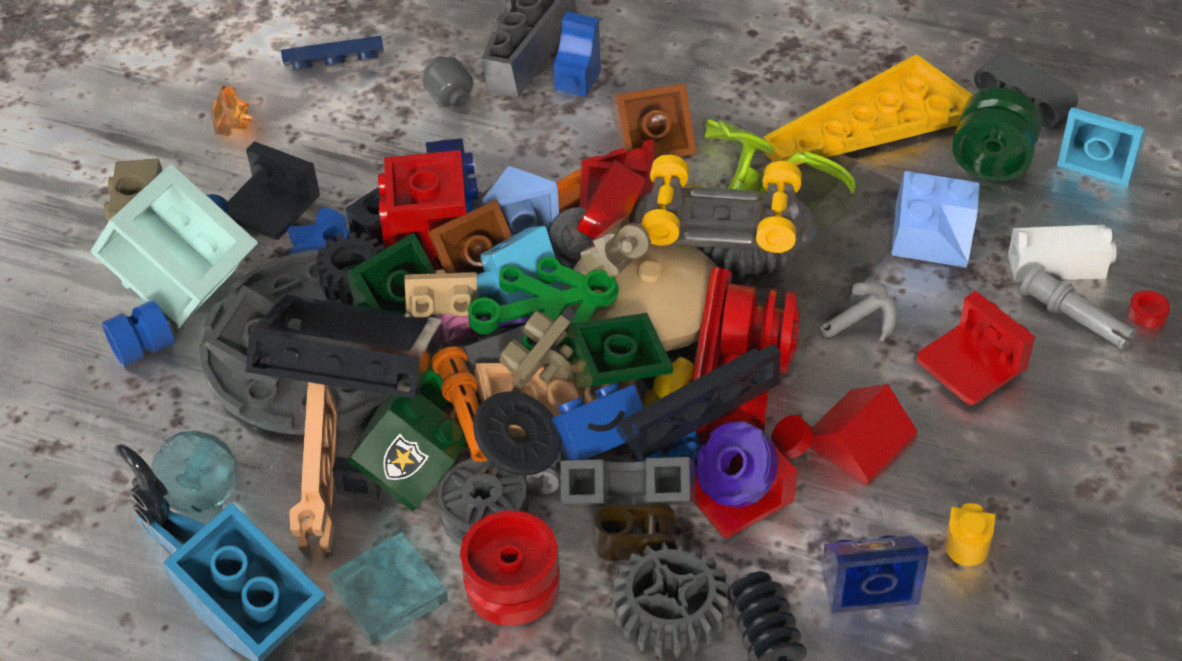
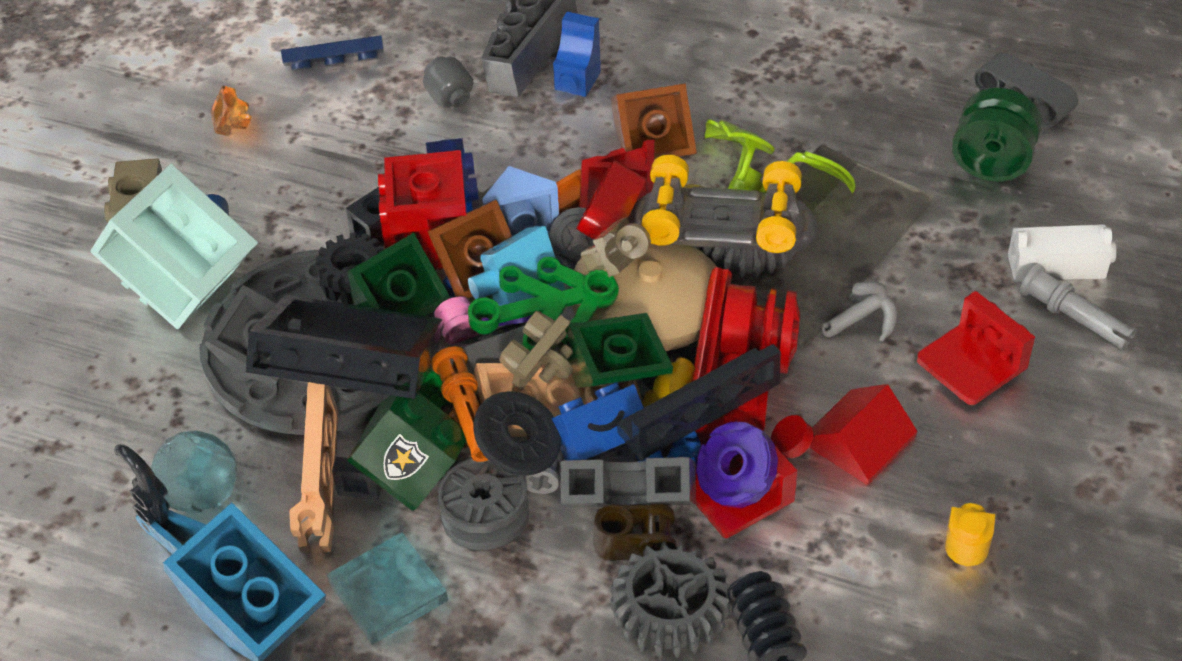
(137, 333): blue wheel -> none
(276, 193): black bracket -> none
(313, 237): blue plate -> none
(440, 293): tan hips -> none
(510, 567): red wheel -> none
(874, 573): clear blue slope -> none
(886, 108): yellow wing -> none
(935, 218): light blue slope -> none
(1101, 146): medium azure slope -> none
(1148, 309): red tile -> none

